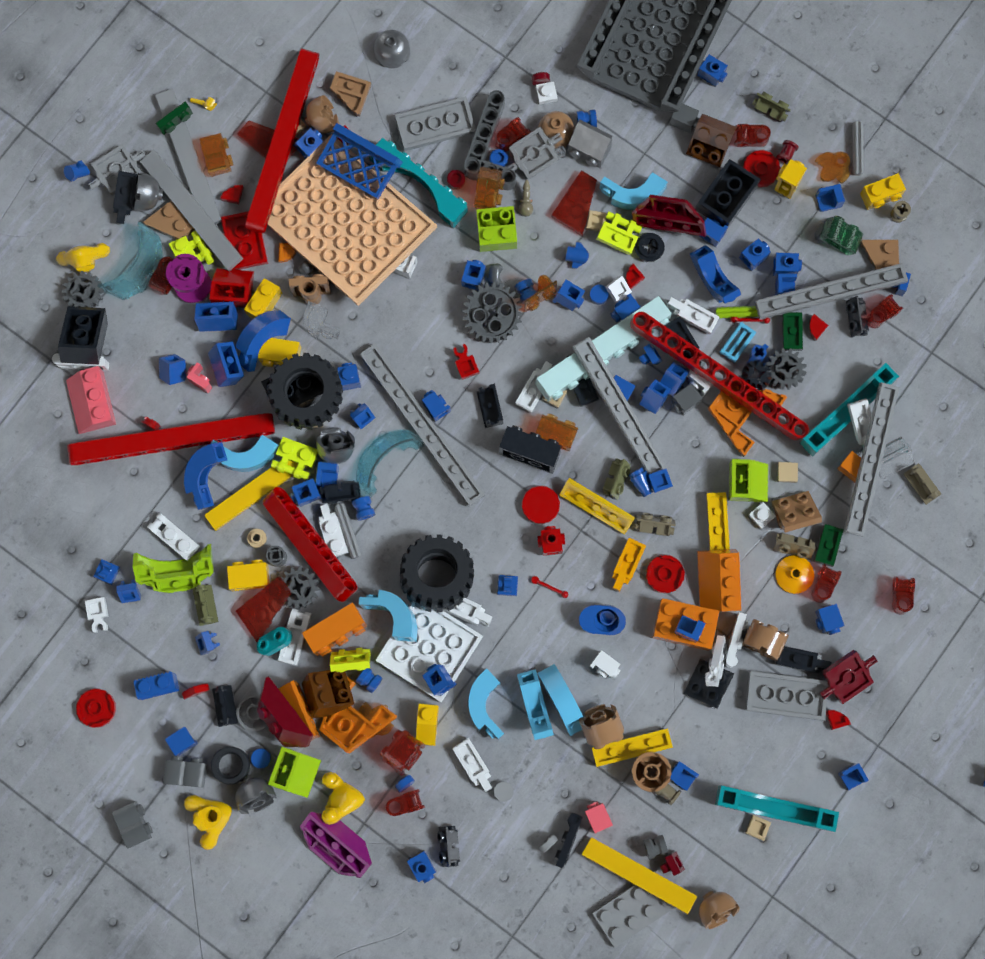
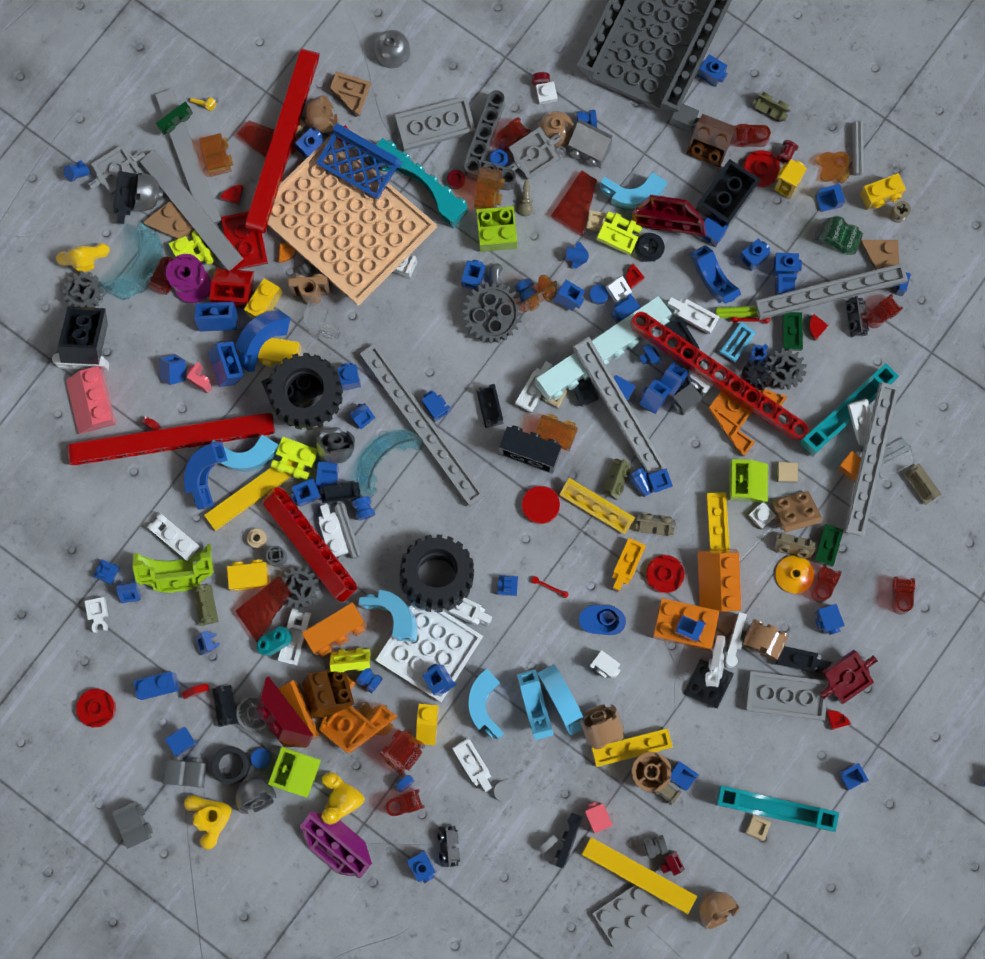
(466, 364): red plate -> none
(551, 548): red brick -> none

